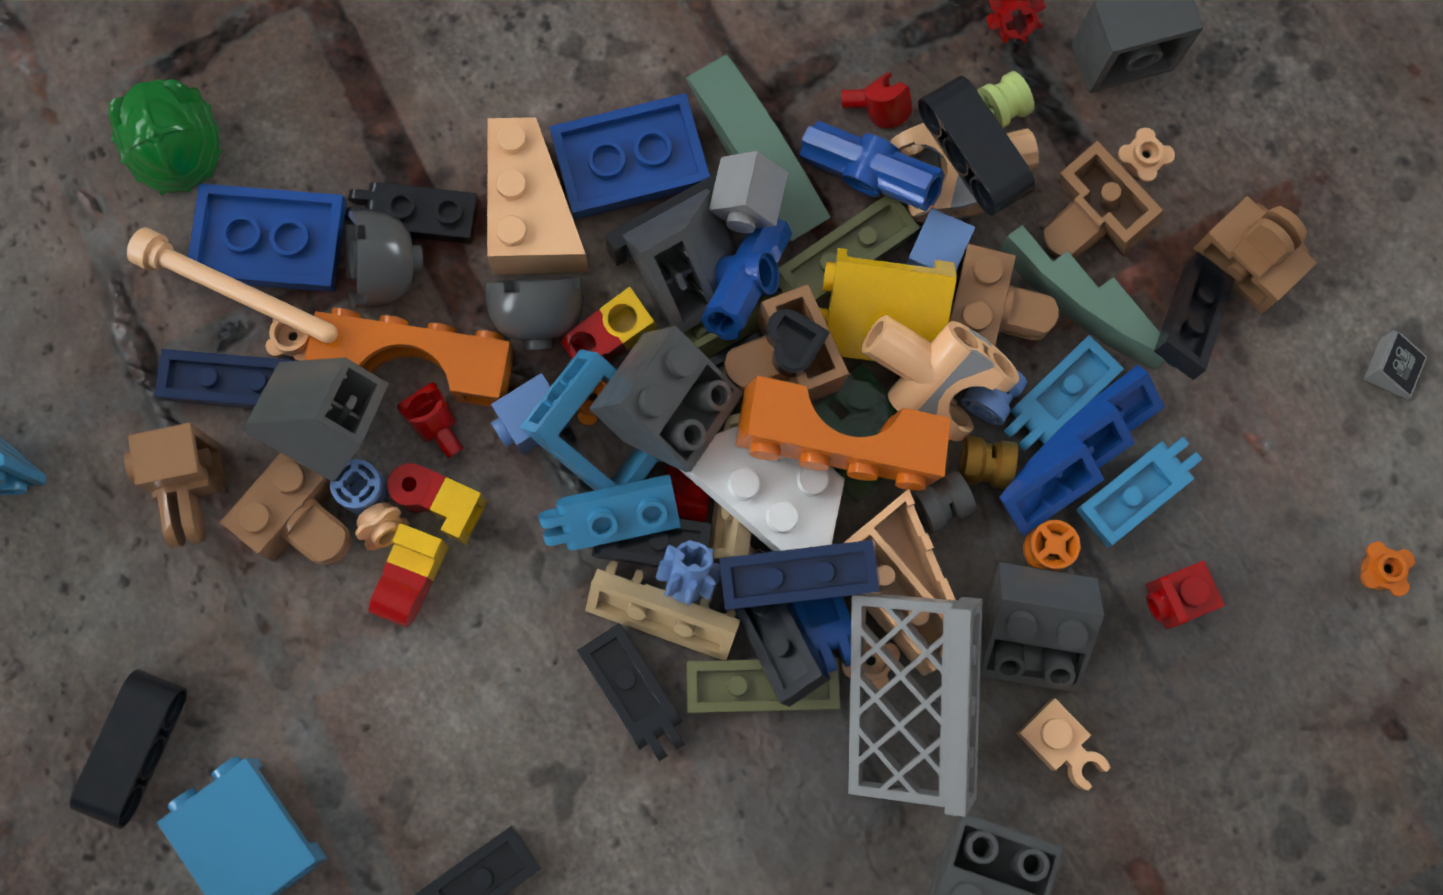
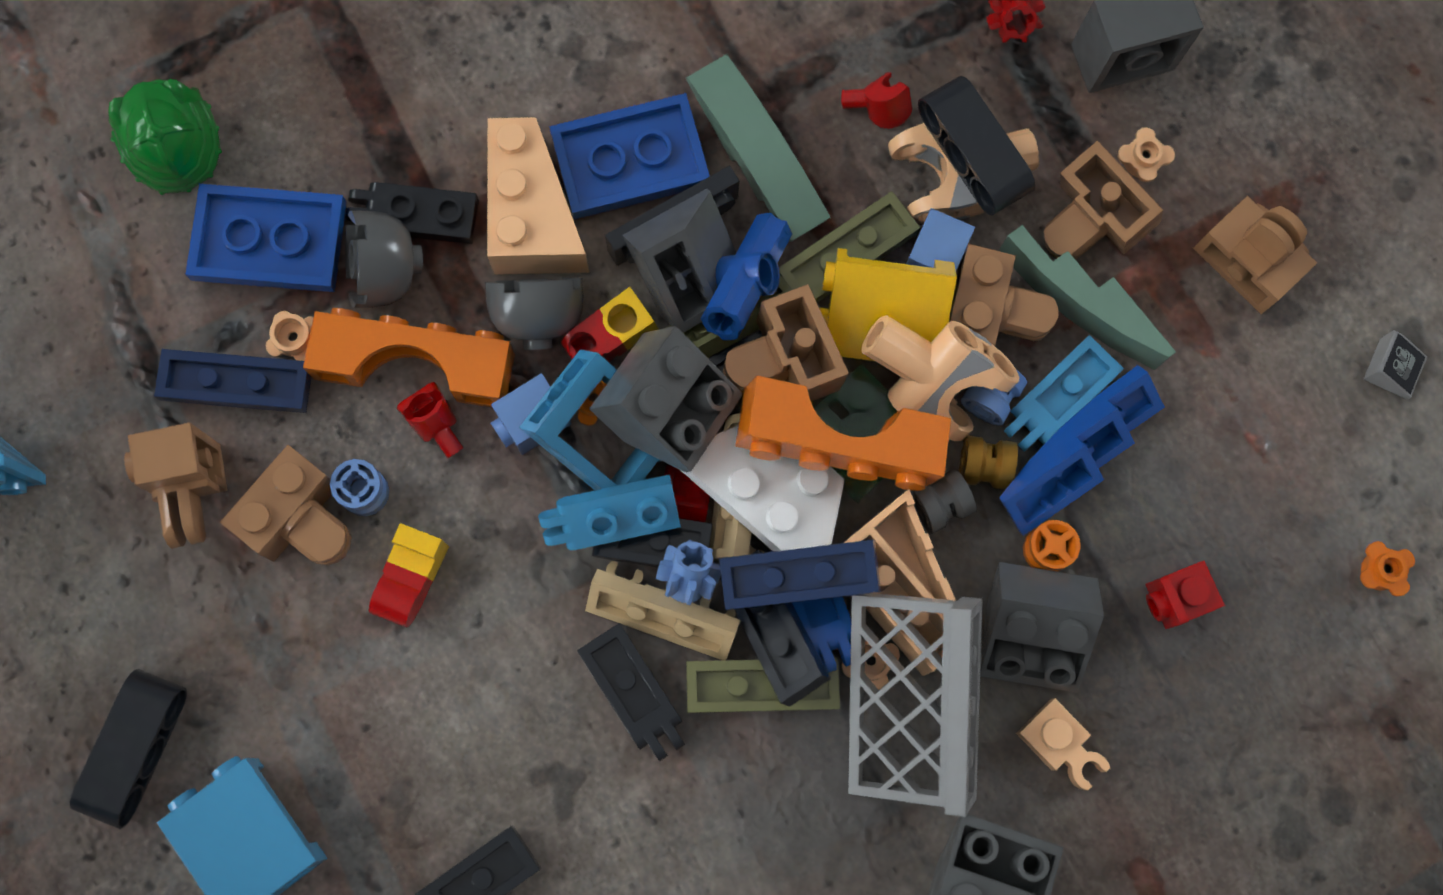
(153, 251): light nougat piece -> none
(317, 412): dark grey slope -> none
(378, 525): light nougat plate -> none
(425, 490): leg -> none
(748, 191): light grey brick -> none
(794, 341): black tile -> none
(872, 165): blue piece -> none
(1008, 98): yellowish green wheel -> none
(1138, 491): dark azure hinge -> none
(1194, 316): black plate -> none

